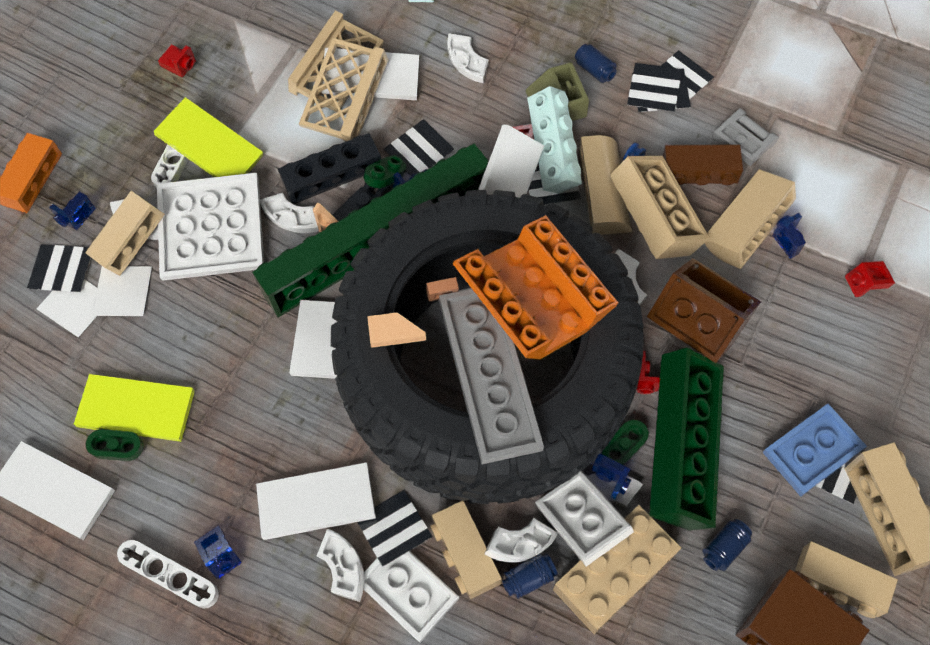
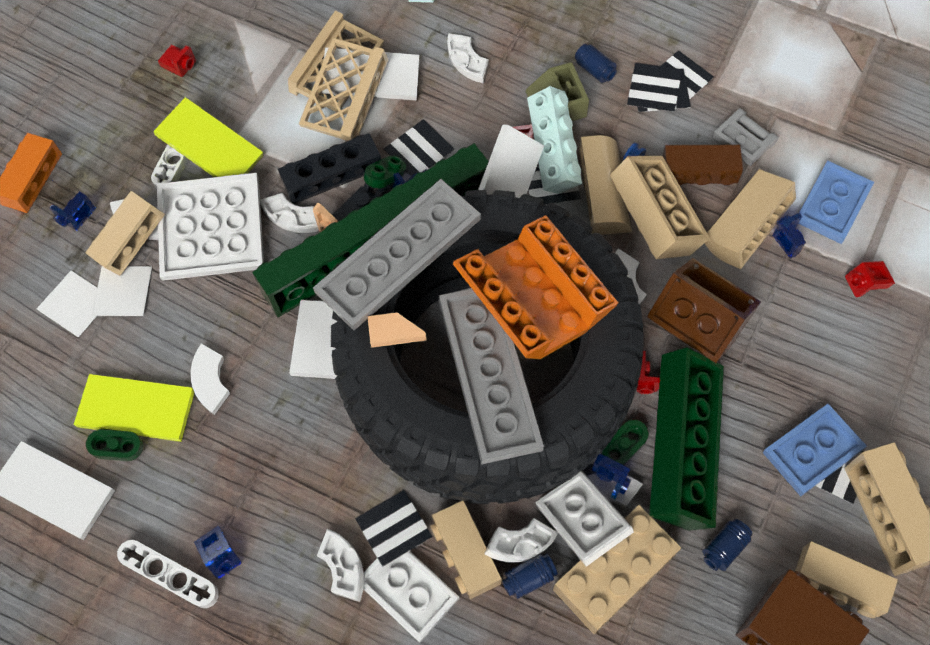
(59, 268): black sticker -> none
(206, 378): none -> white tile
(315, 501): white tile -> none
(397, 254): none -> light grey plate
(441, 287): nougat tile -> none
(835, 202): none -> medium blue plate

